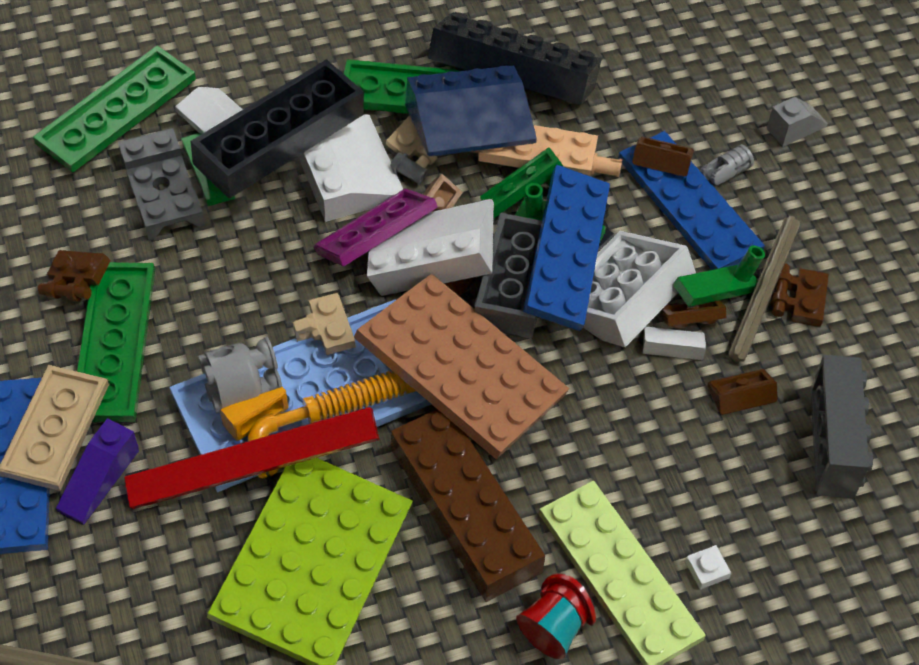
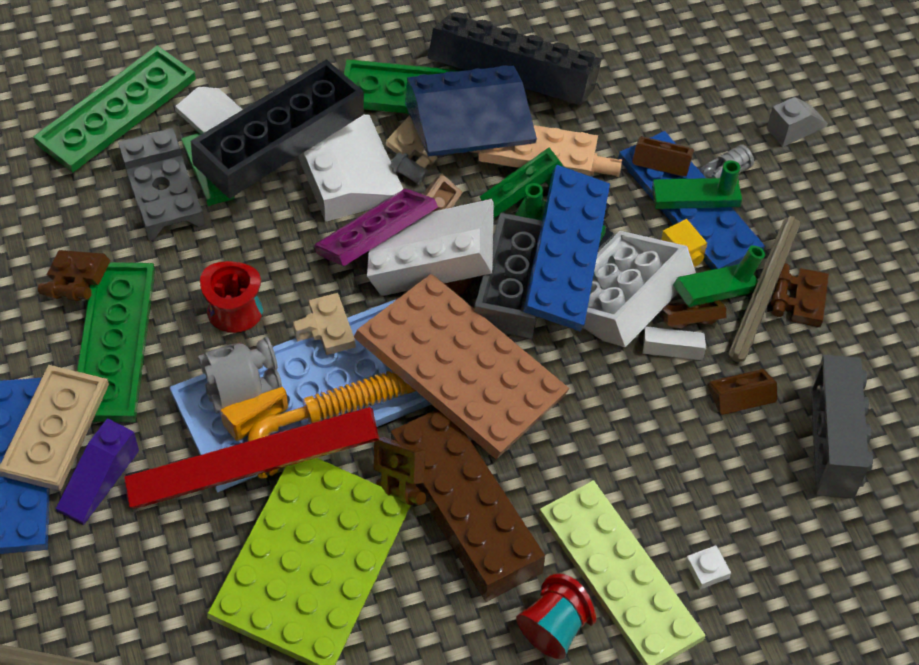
(232, 295): none -> red hat
(400, 462): none -> reddish brown plate
(685, 234): none -> yellow brick
(700, 192): none -> green piece

